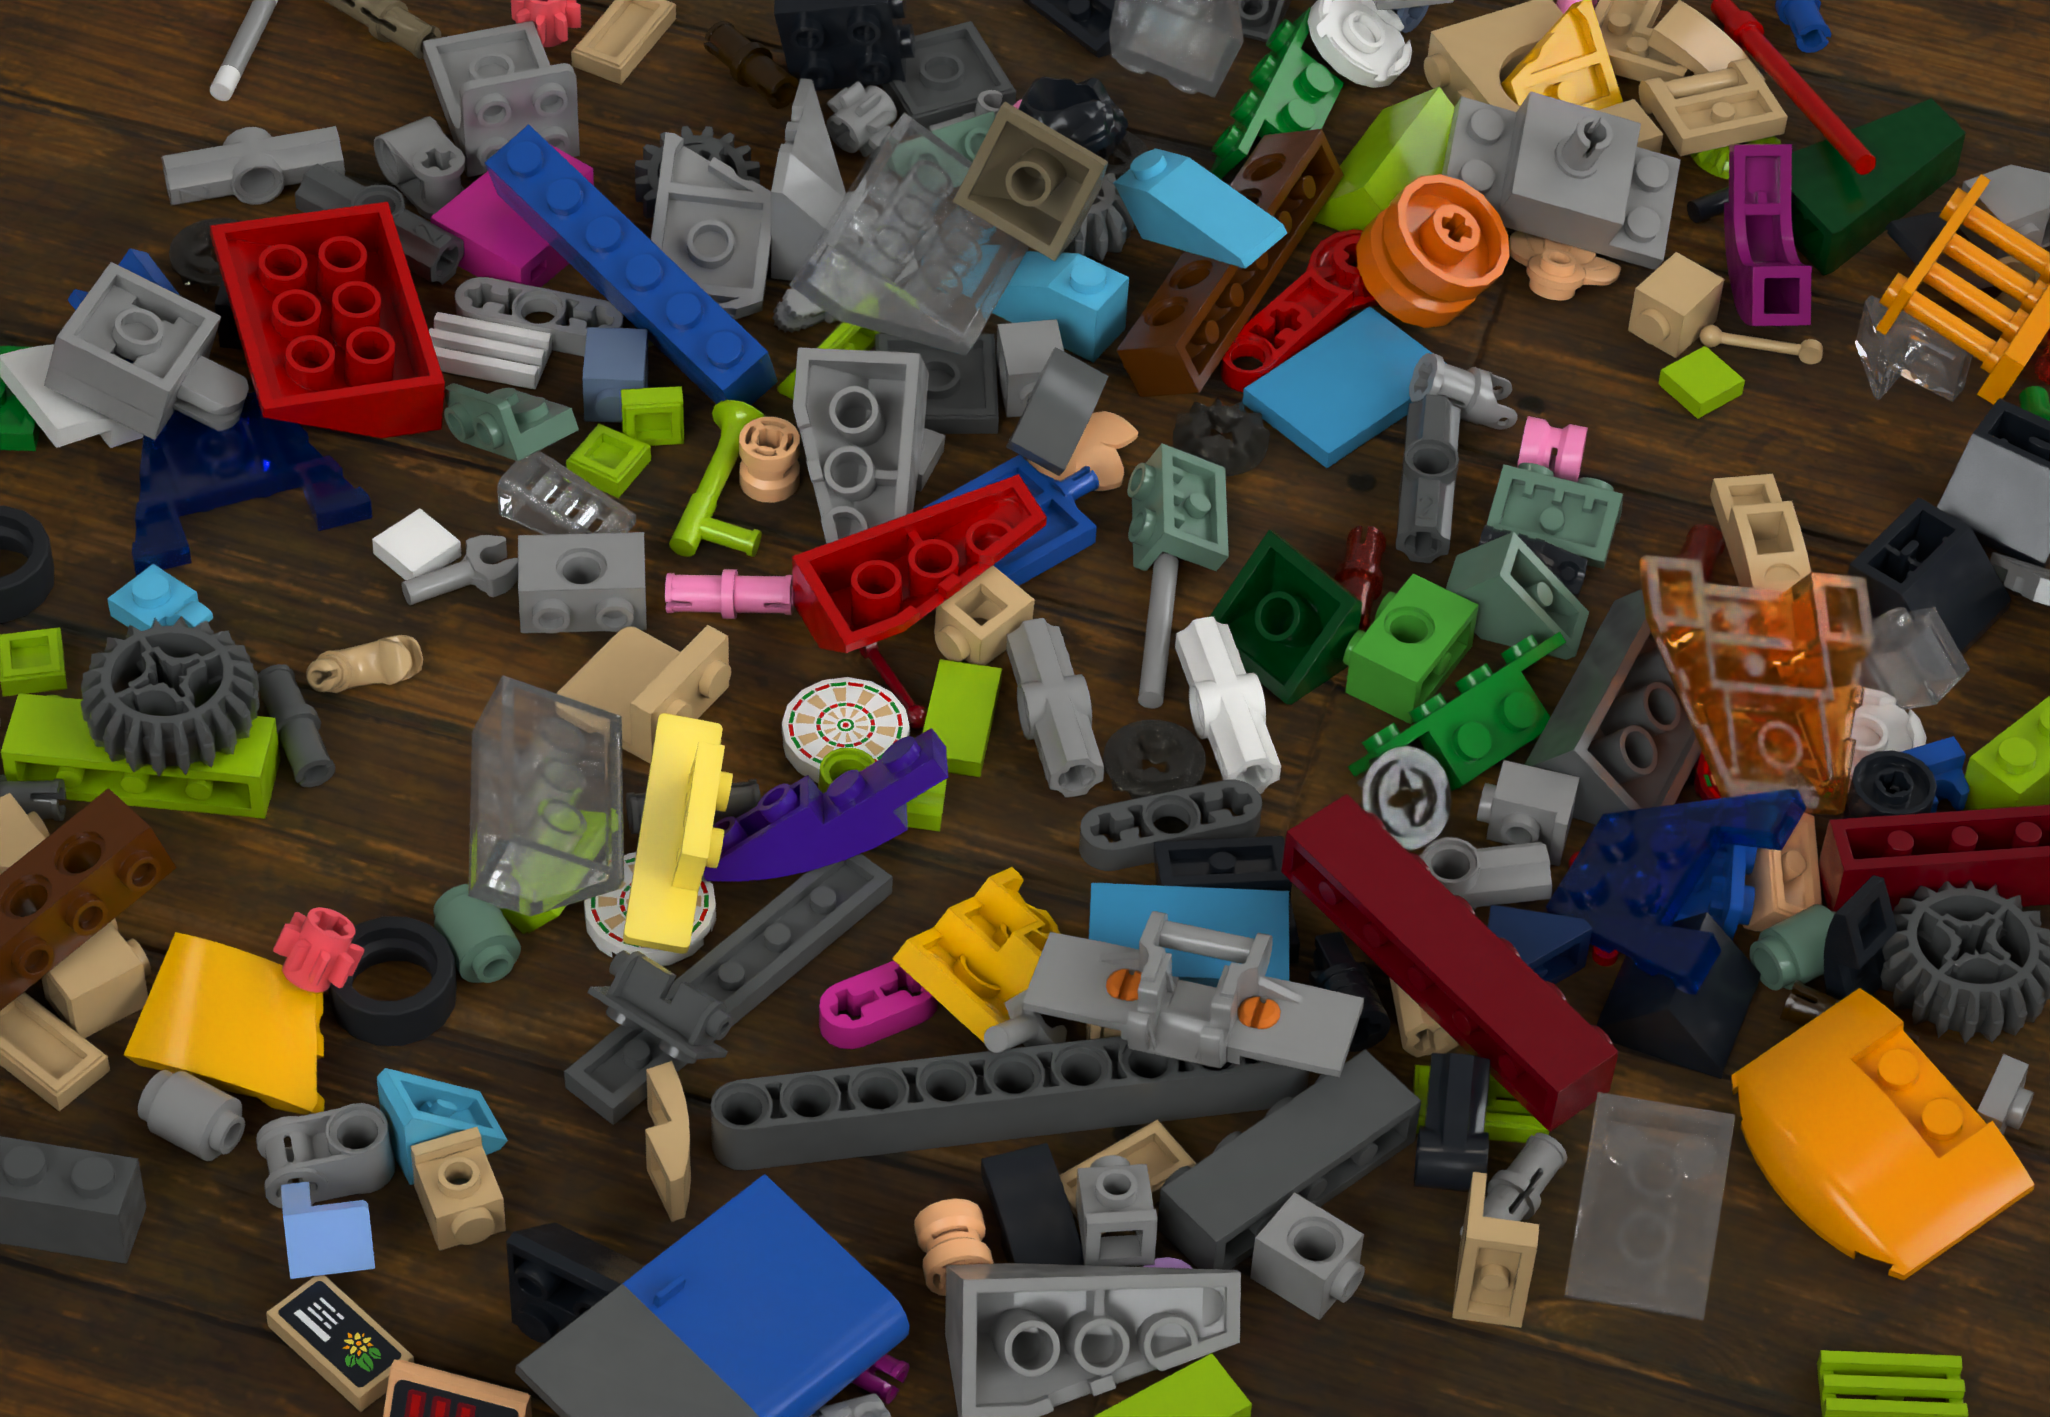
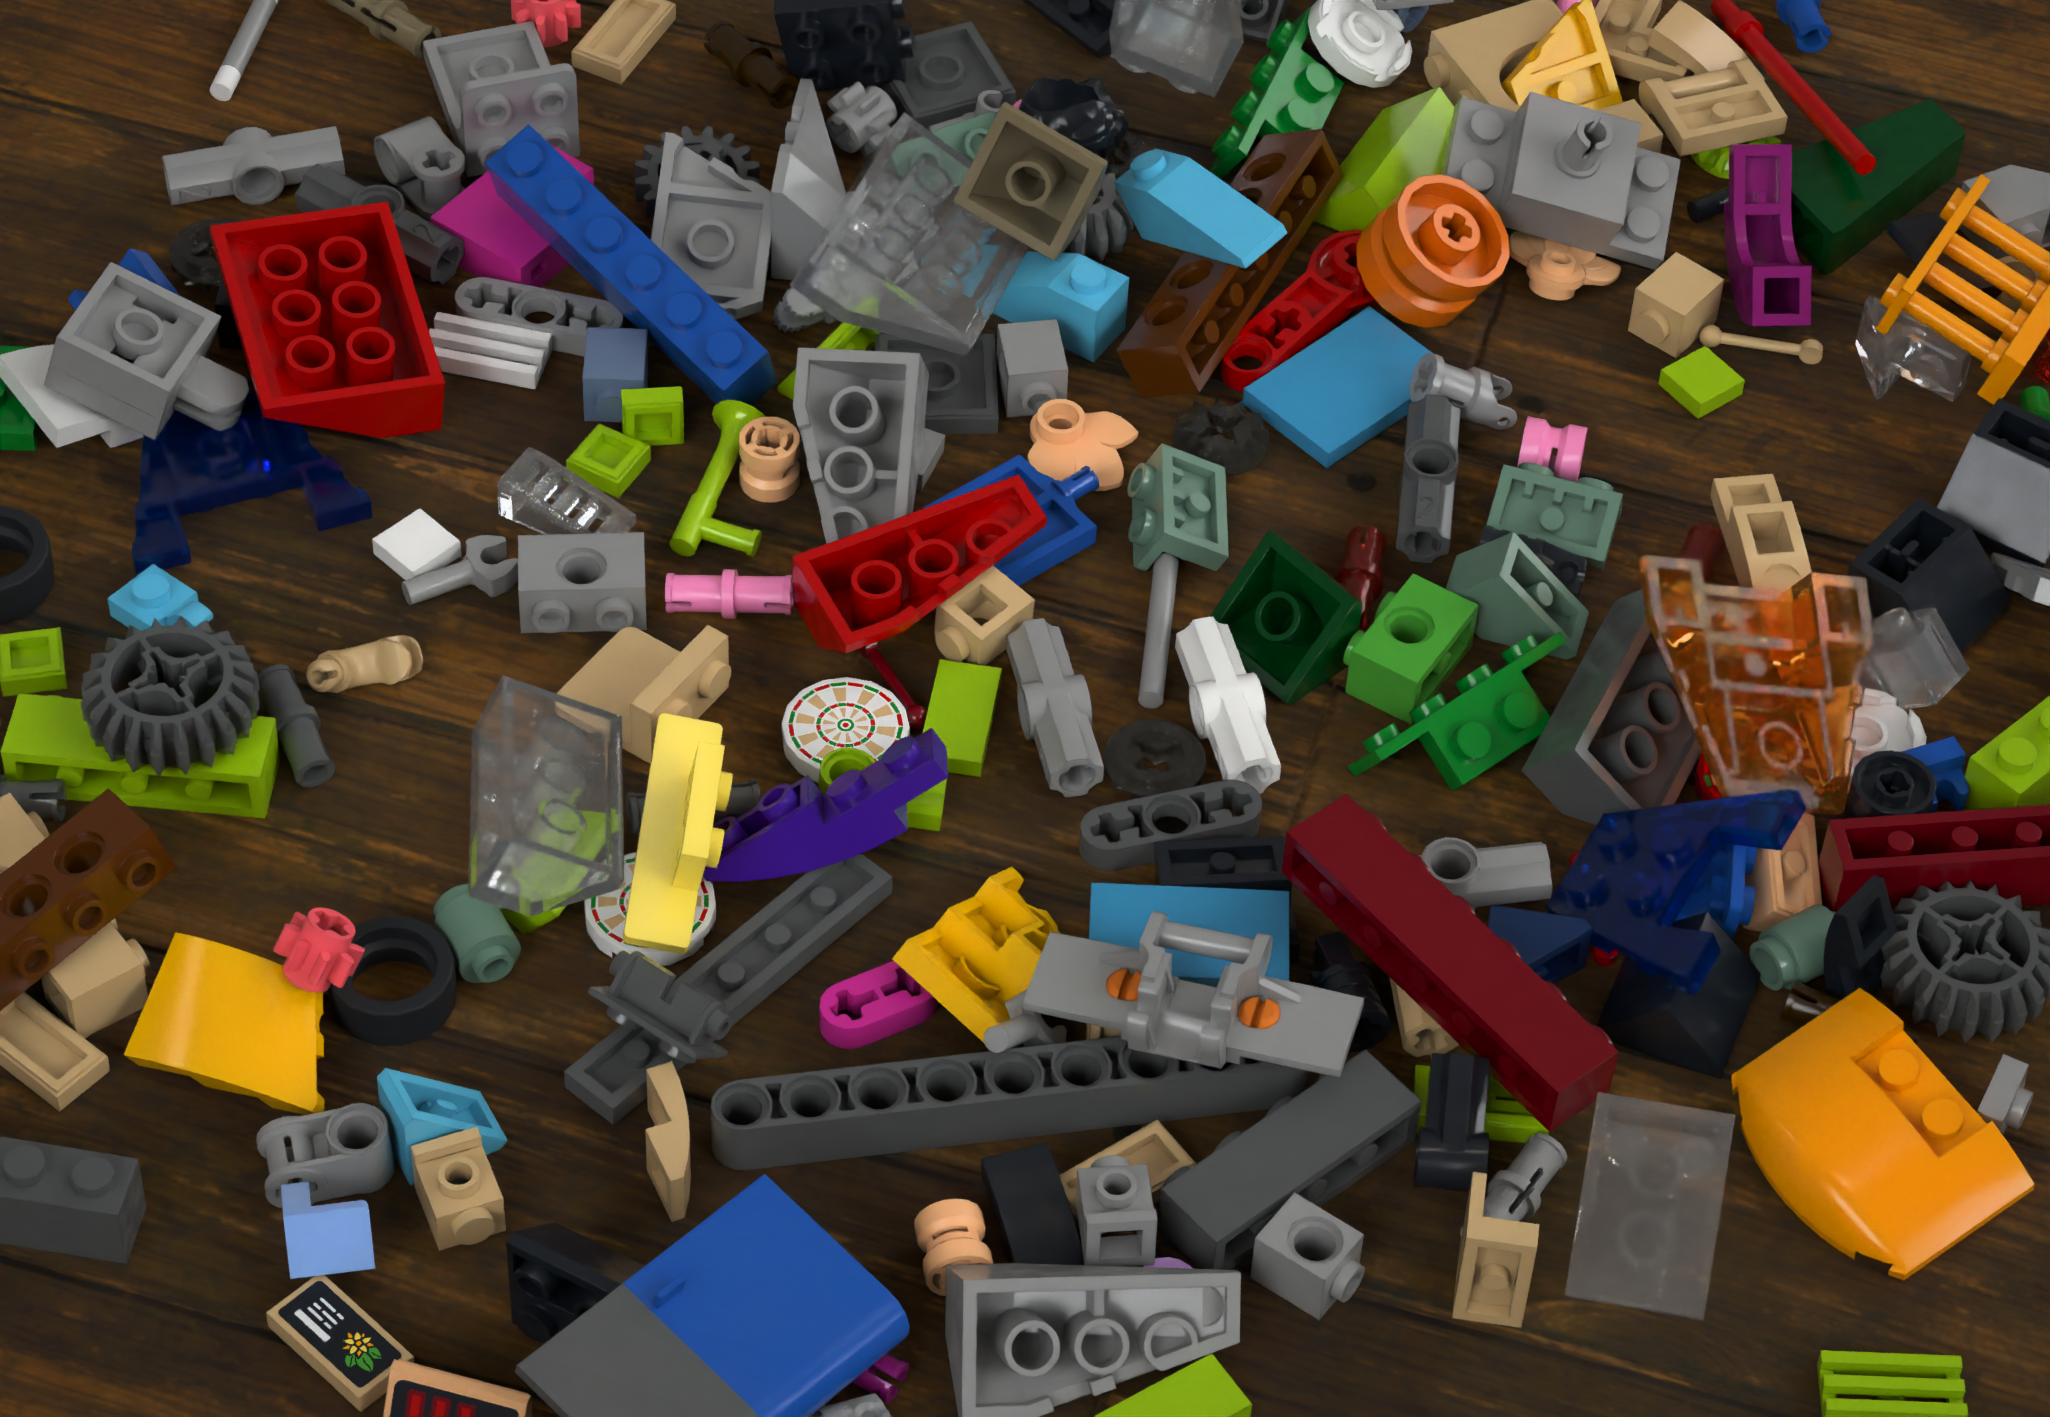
(191, 1114): light grey brick -> none
(506, 420): sand green bracket -> none
(1057, 411): dark grey slope -> none
(1413, 771): clear smoke gear -> none
(1529, 807): light grey brick -> none

